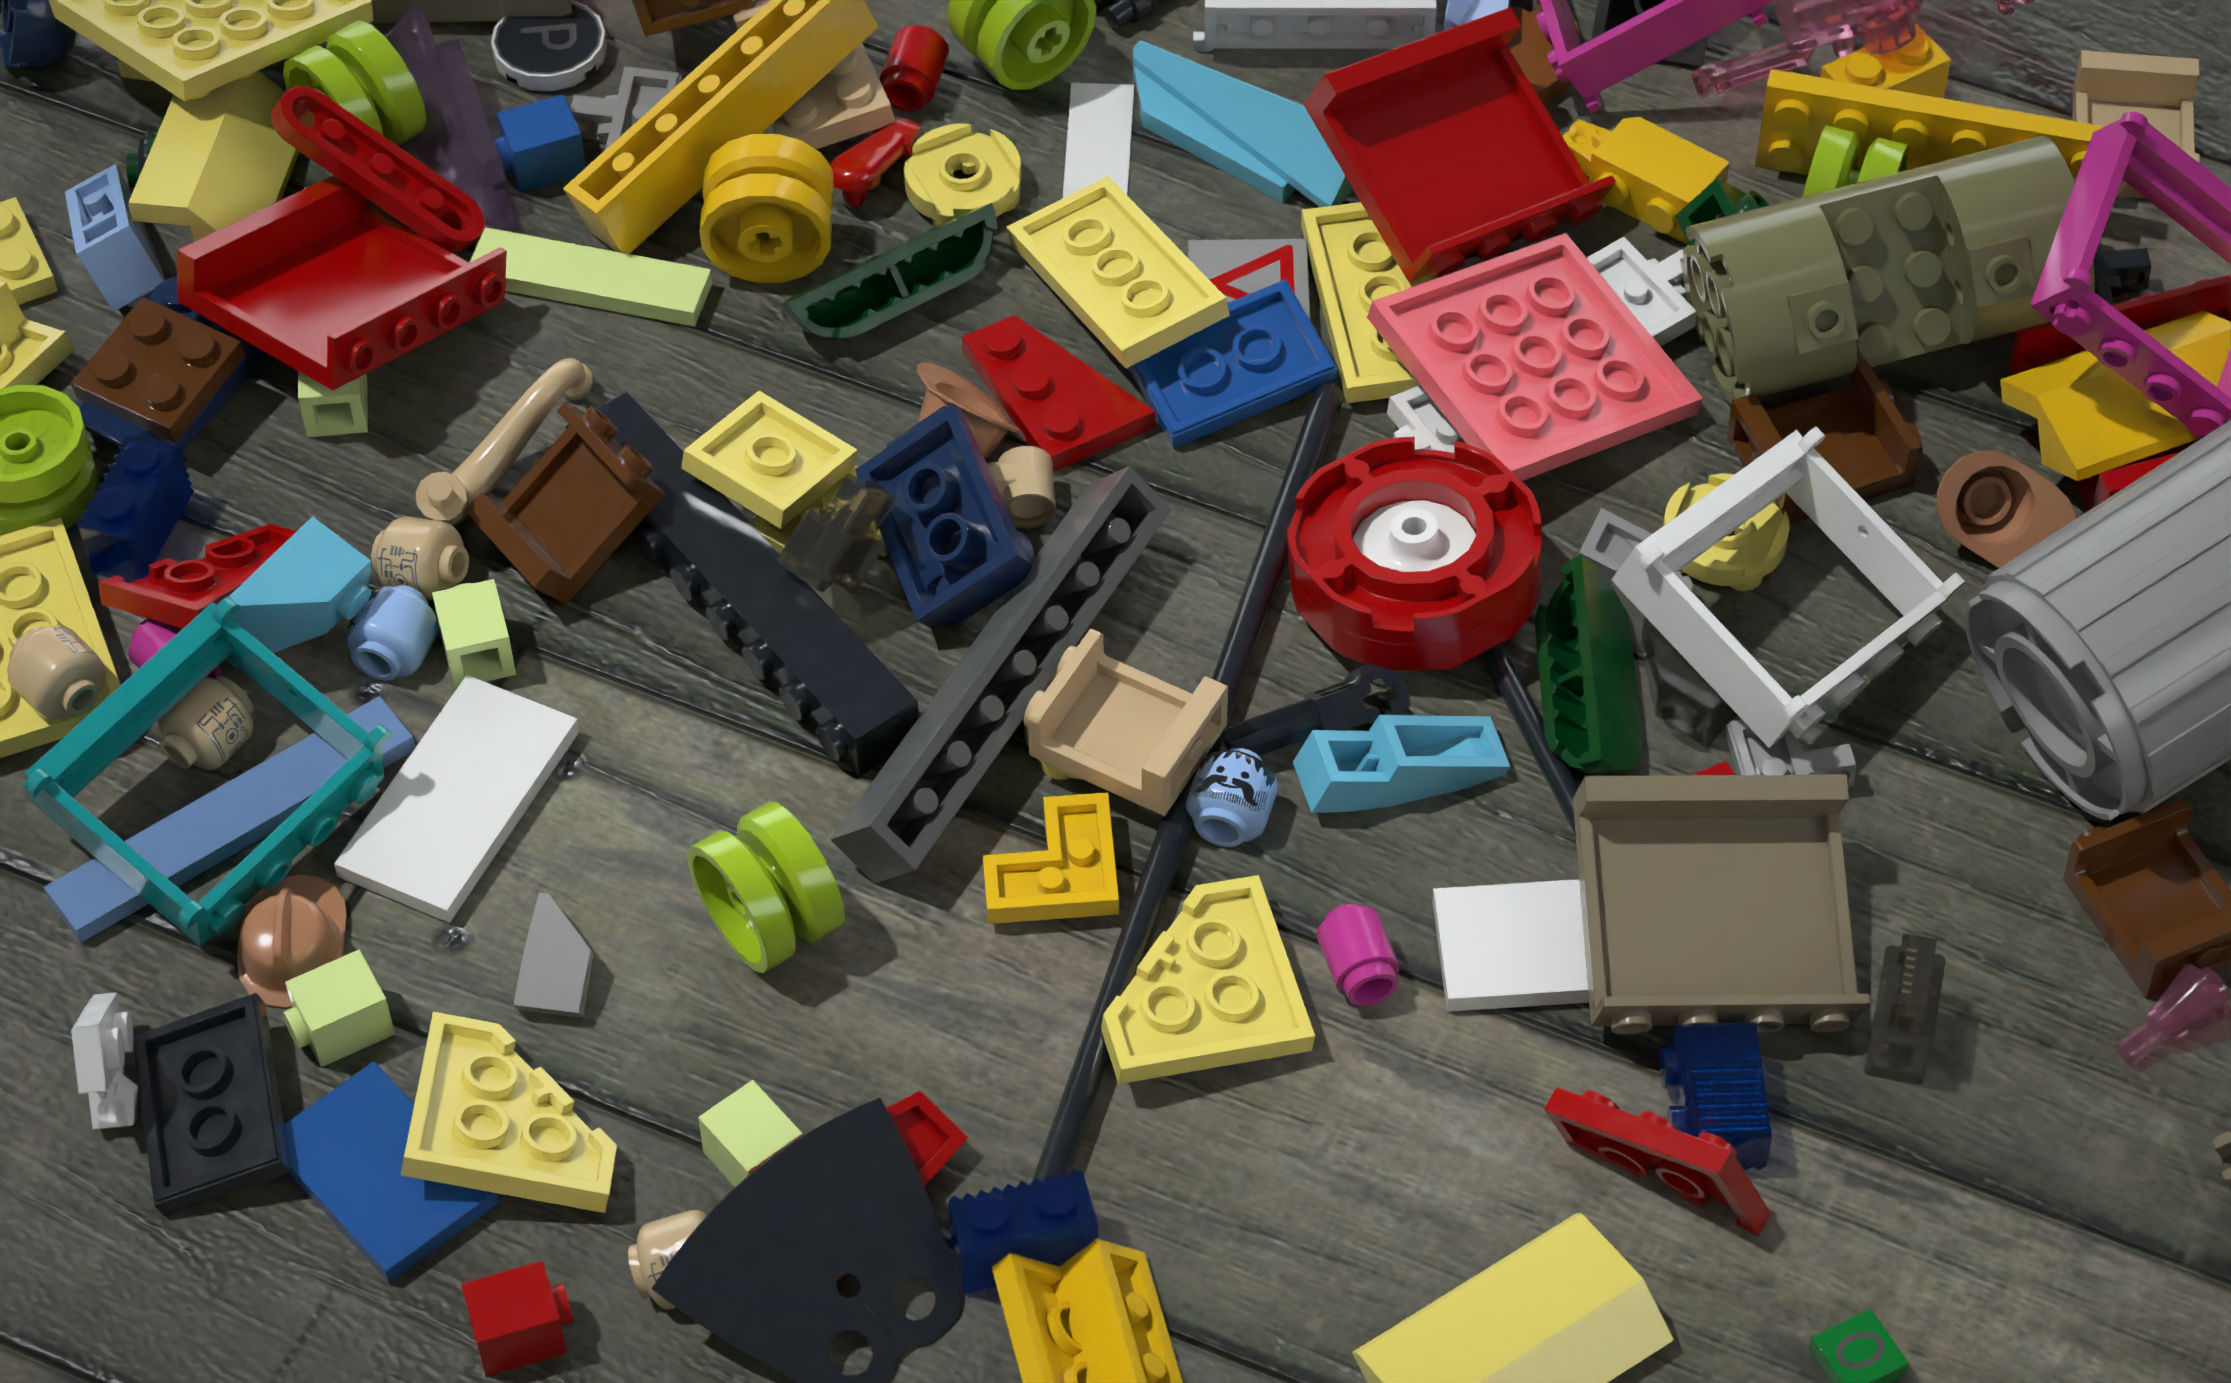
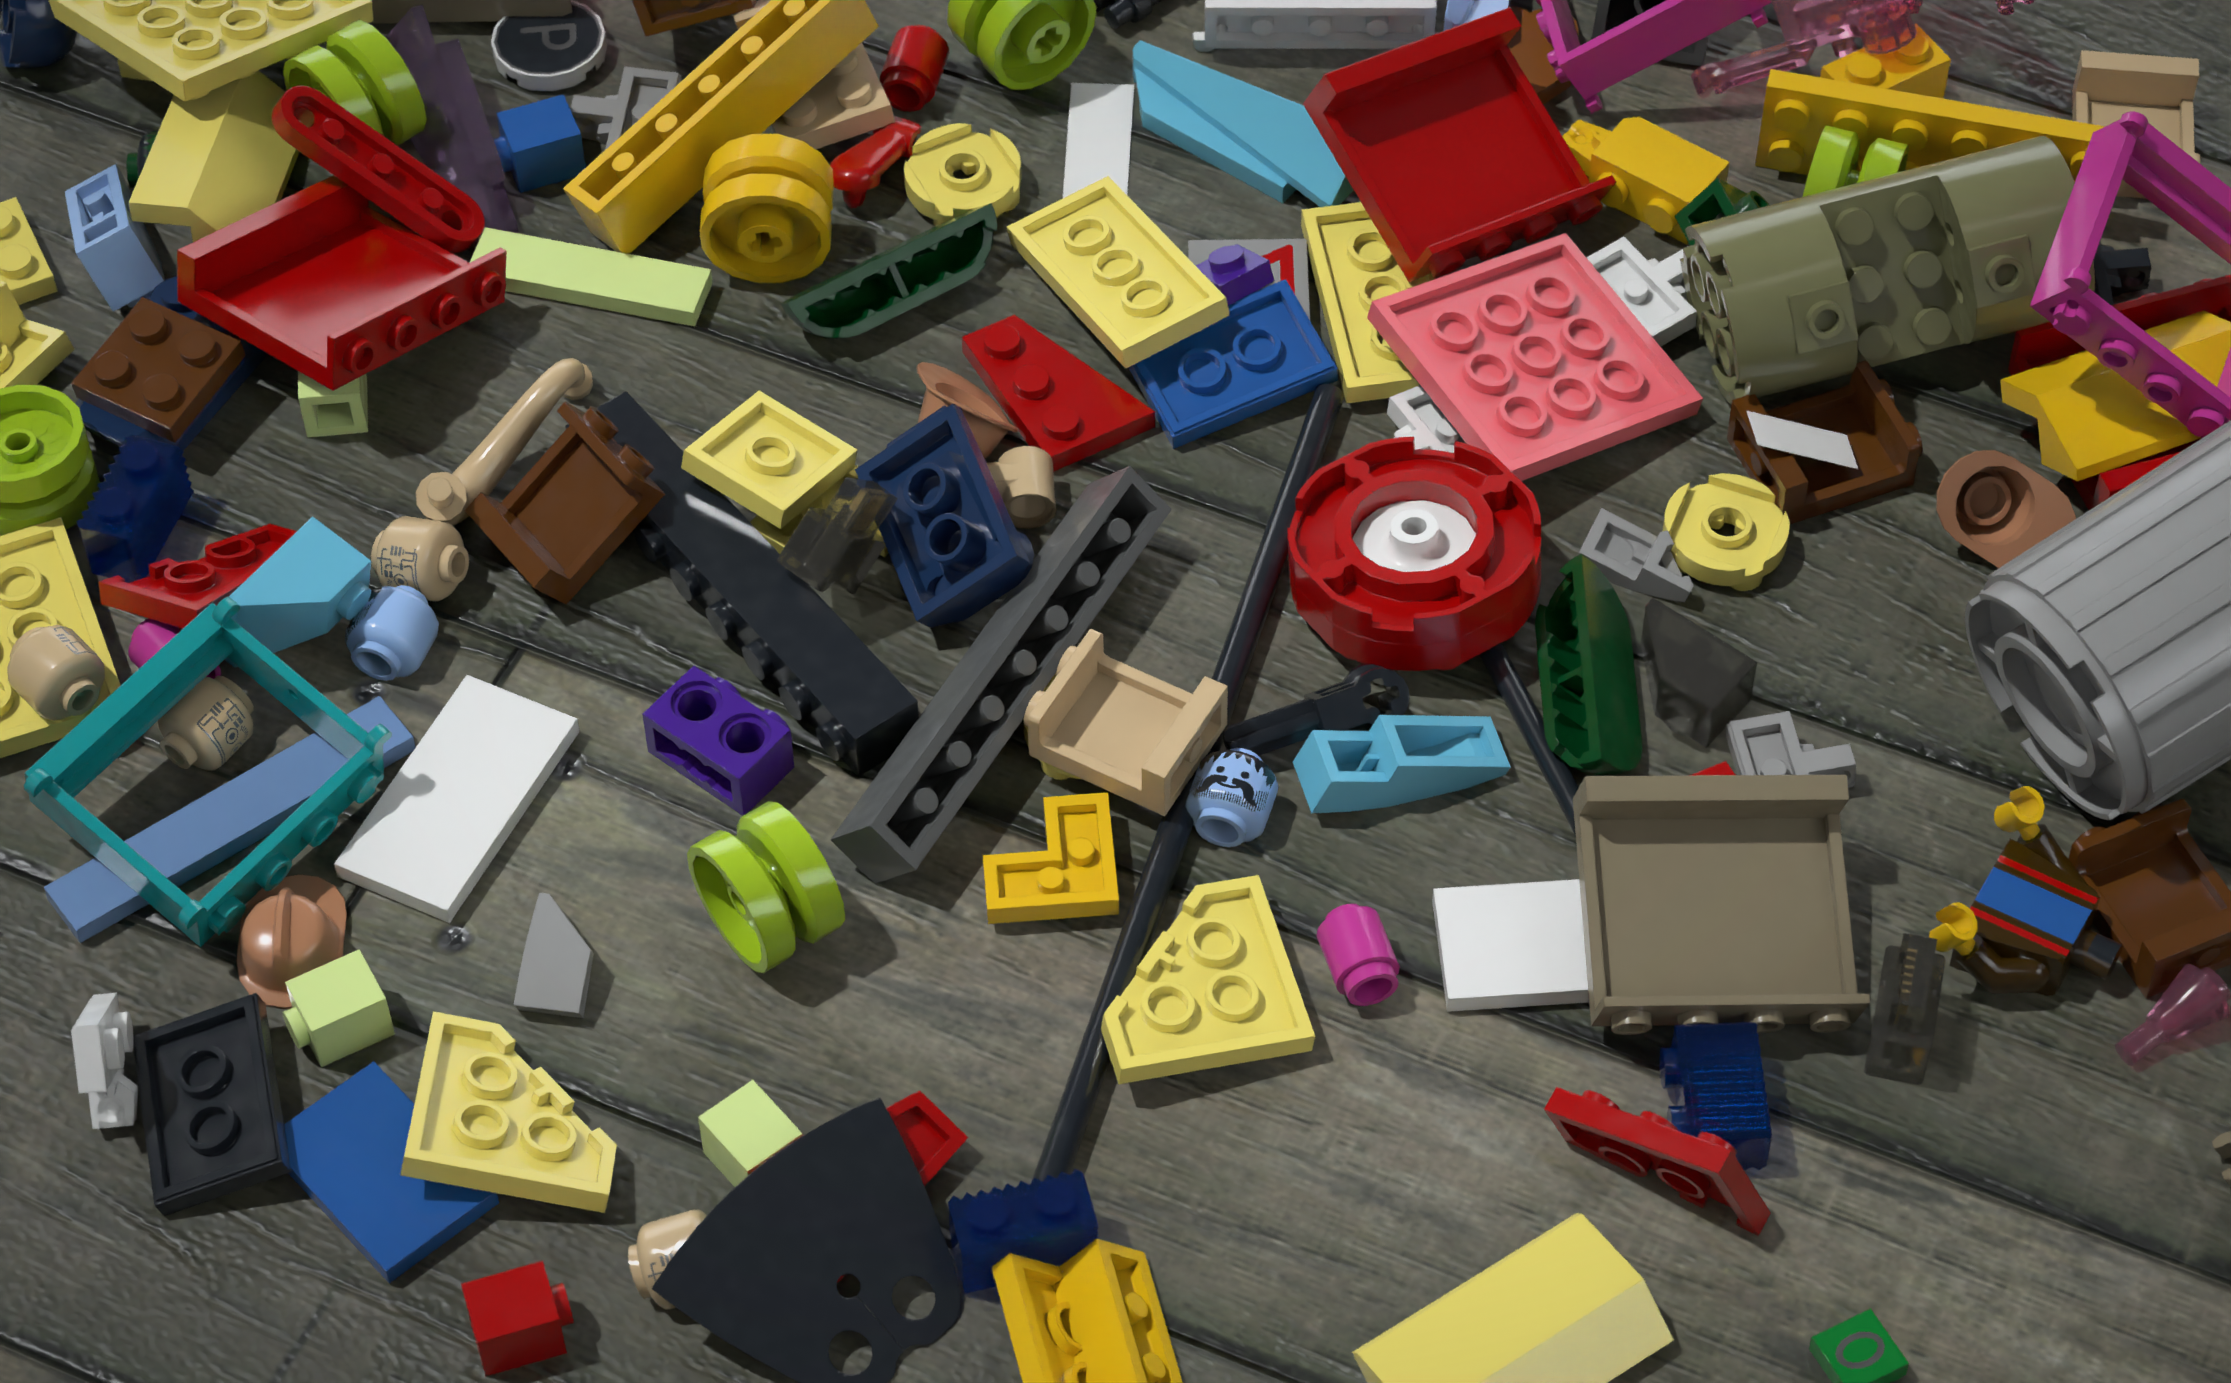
(474, 632): yellowish green brick -> none
(716, 747): none -> dark purple brick
(1236, 271): none -> dark purple plate
(1802, 439): none -> white sticker
(1852, 525): white window -> none
(2029, 913): none -> torso

